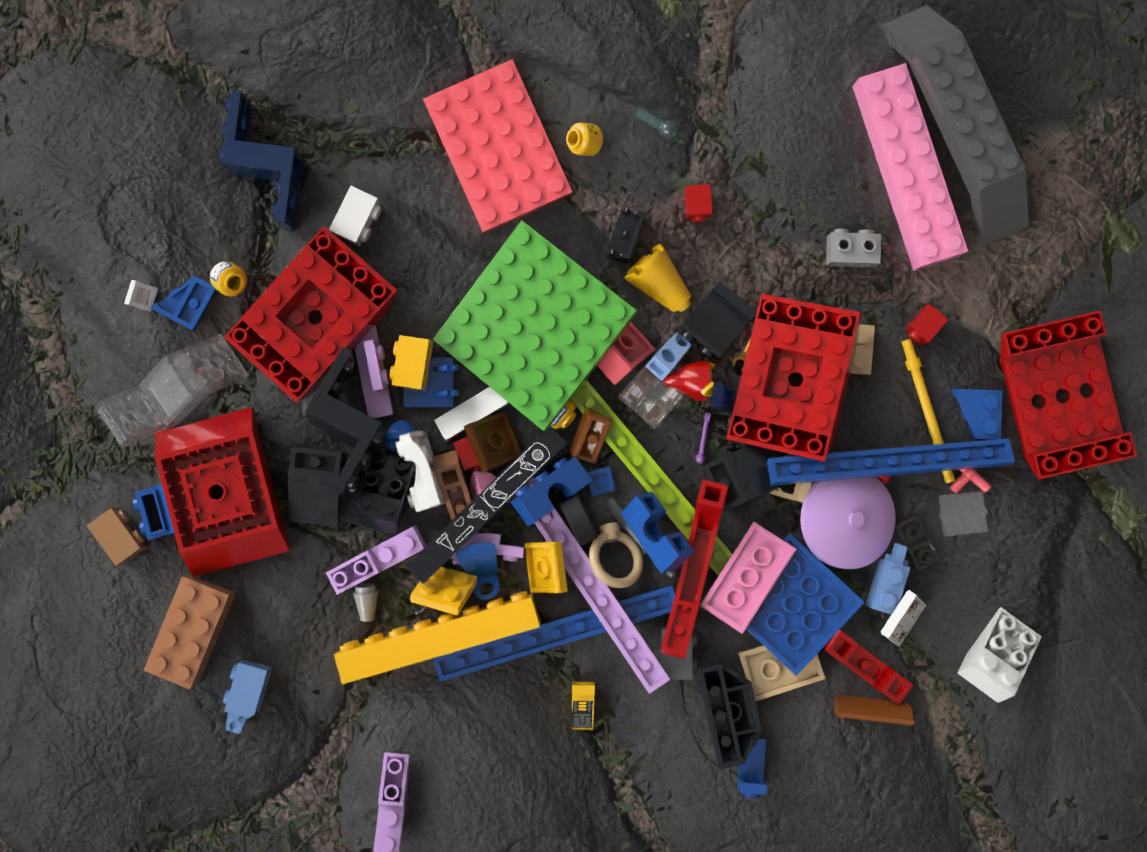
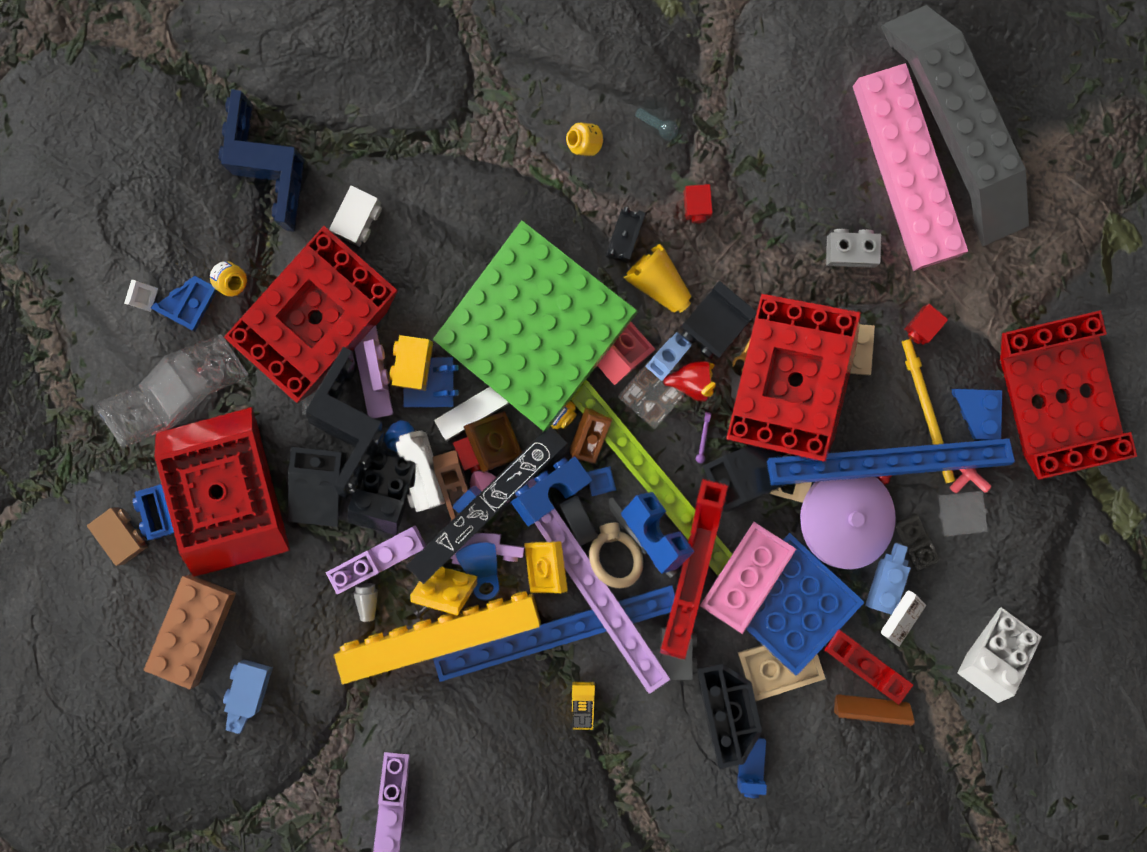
(466, 498): none -> blue tile
(497, 146): coral plate -> none
(722, 397): clear blue tile -> none

